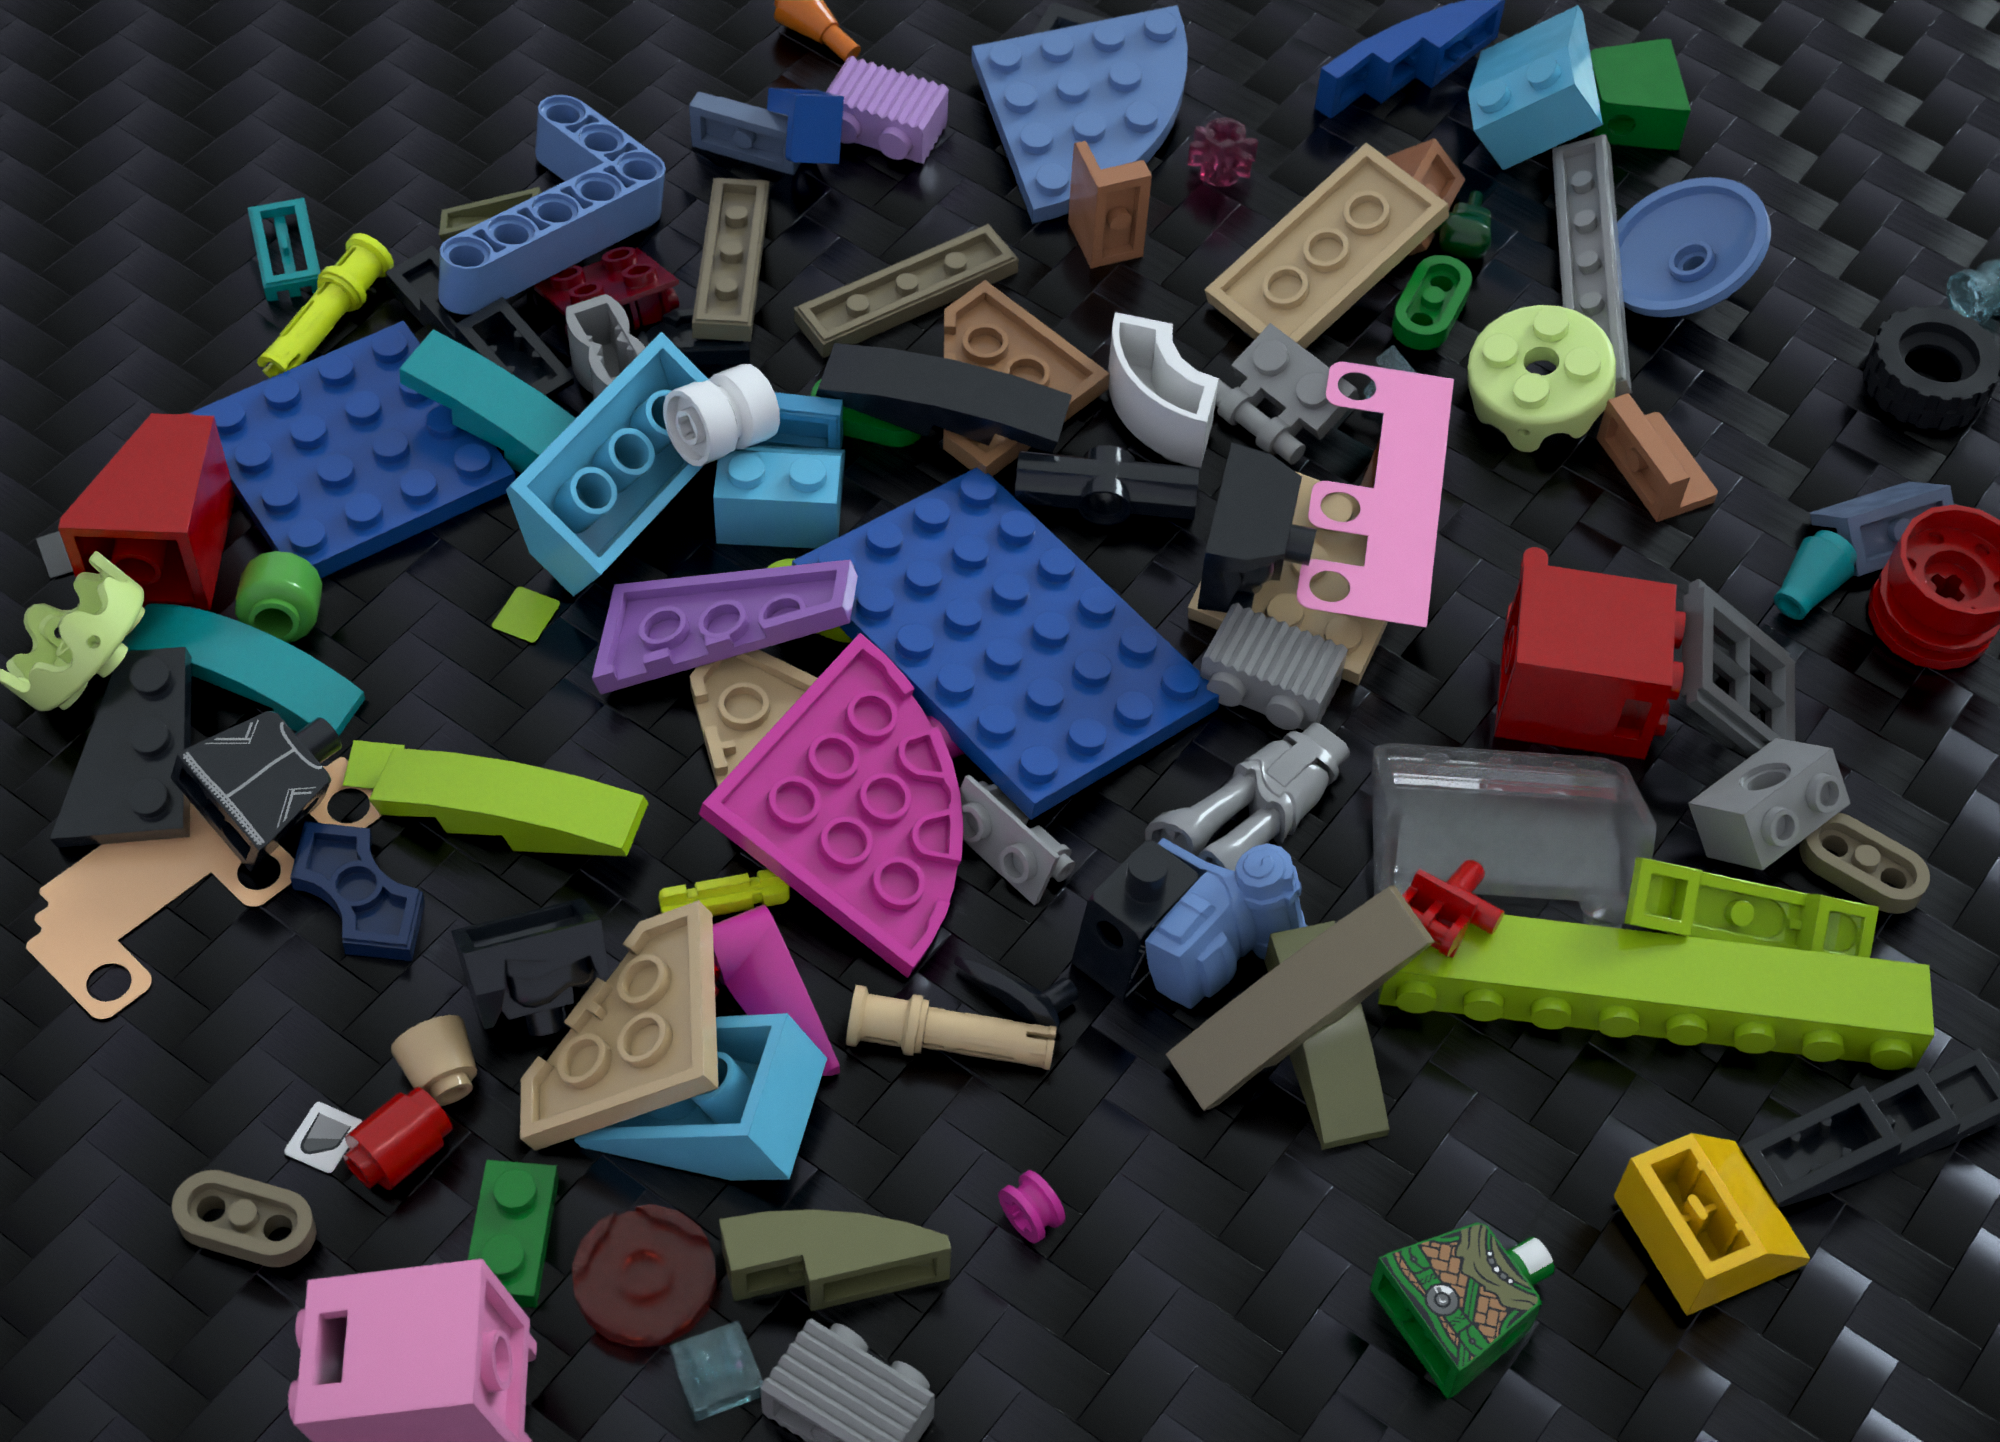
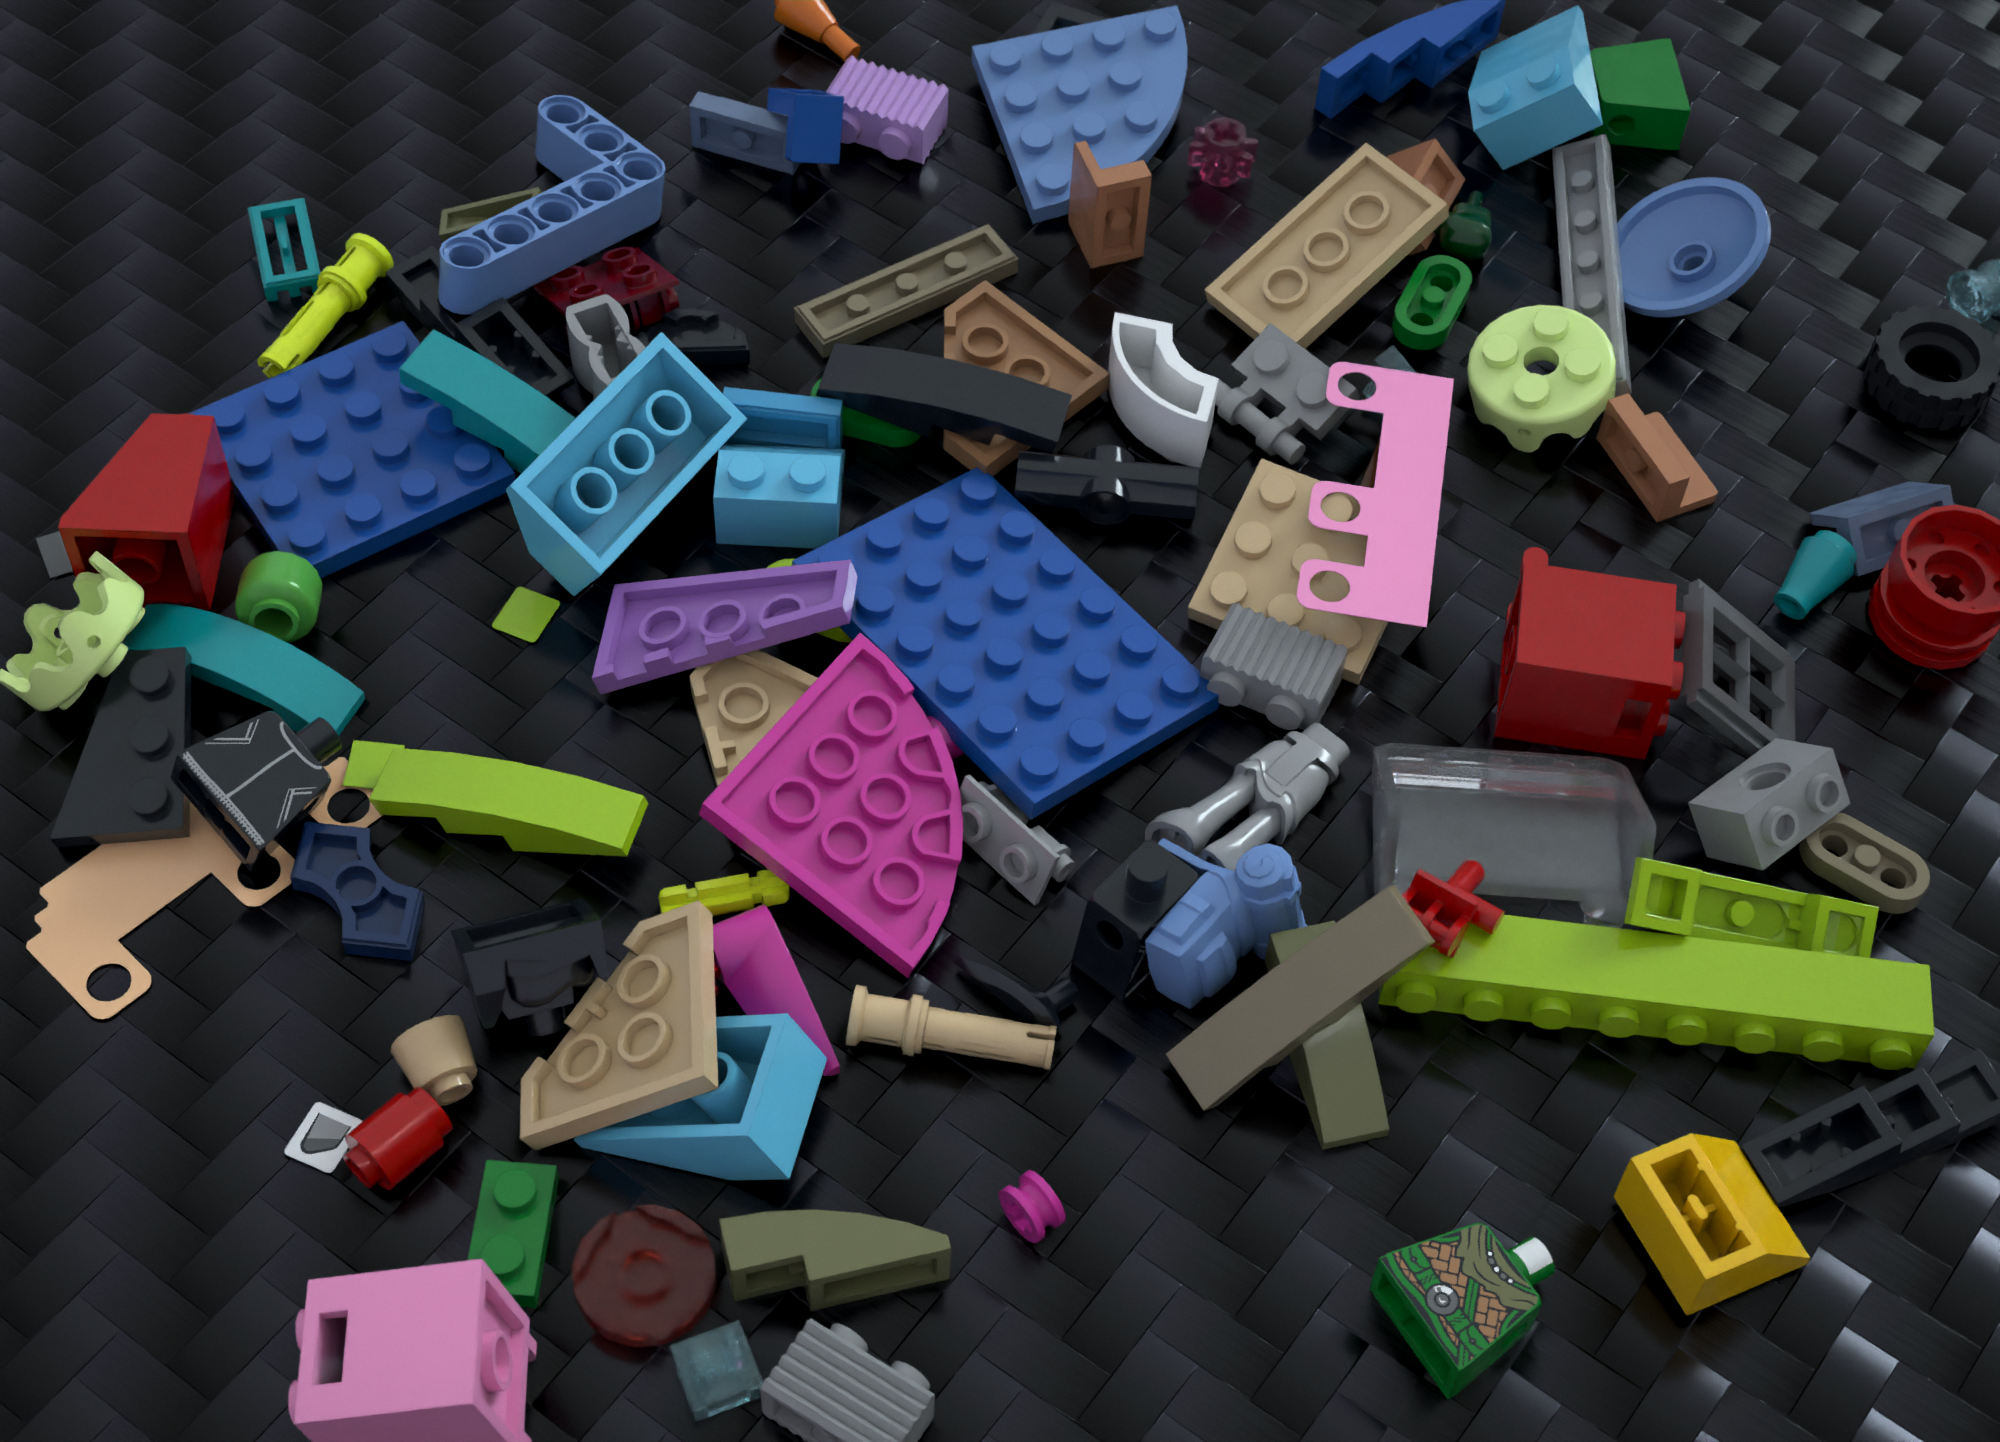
(249, 1218): dark tan plate -> none
(721, 414): white wheel -> none
(731, 260): dark tan tile -> none
(1252, 530): black brick -> none

